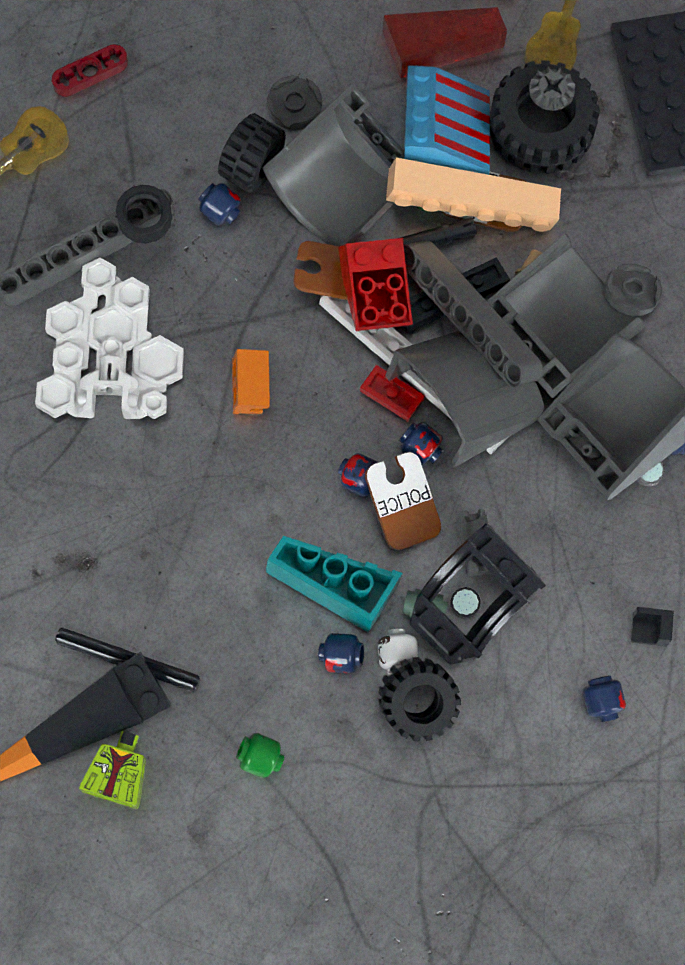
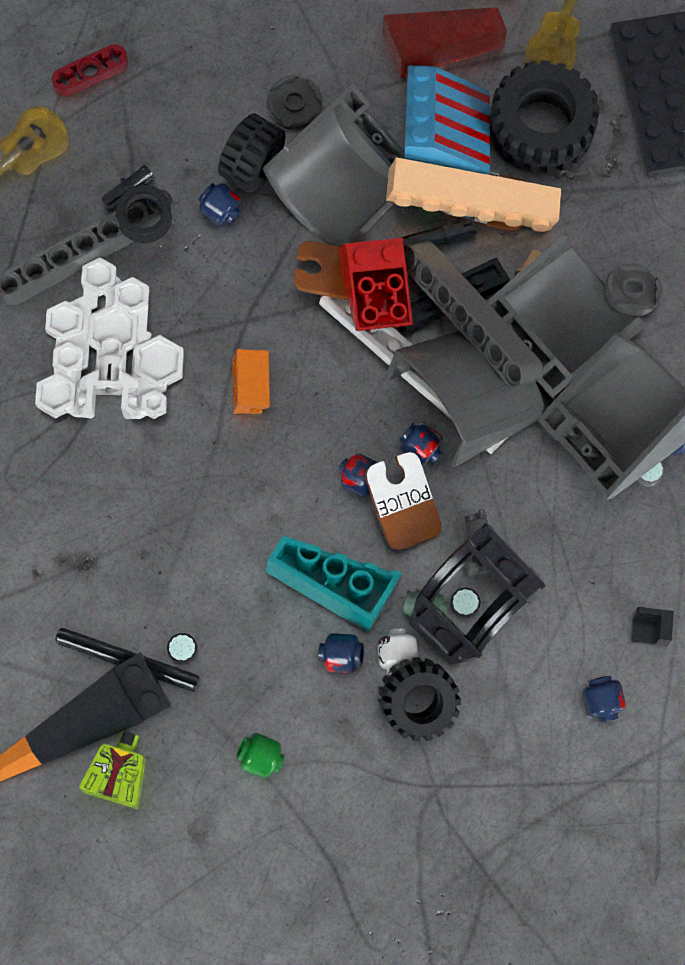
(140, 177): none -> black axle
(182, 648): none -> light aqua tile
(392, 394): red plate -> none
(551, 99): dark grey gear -> none

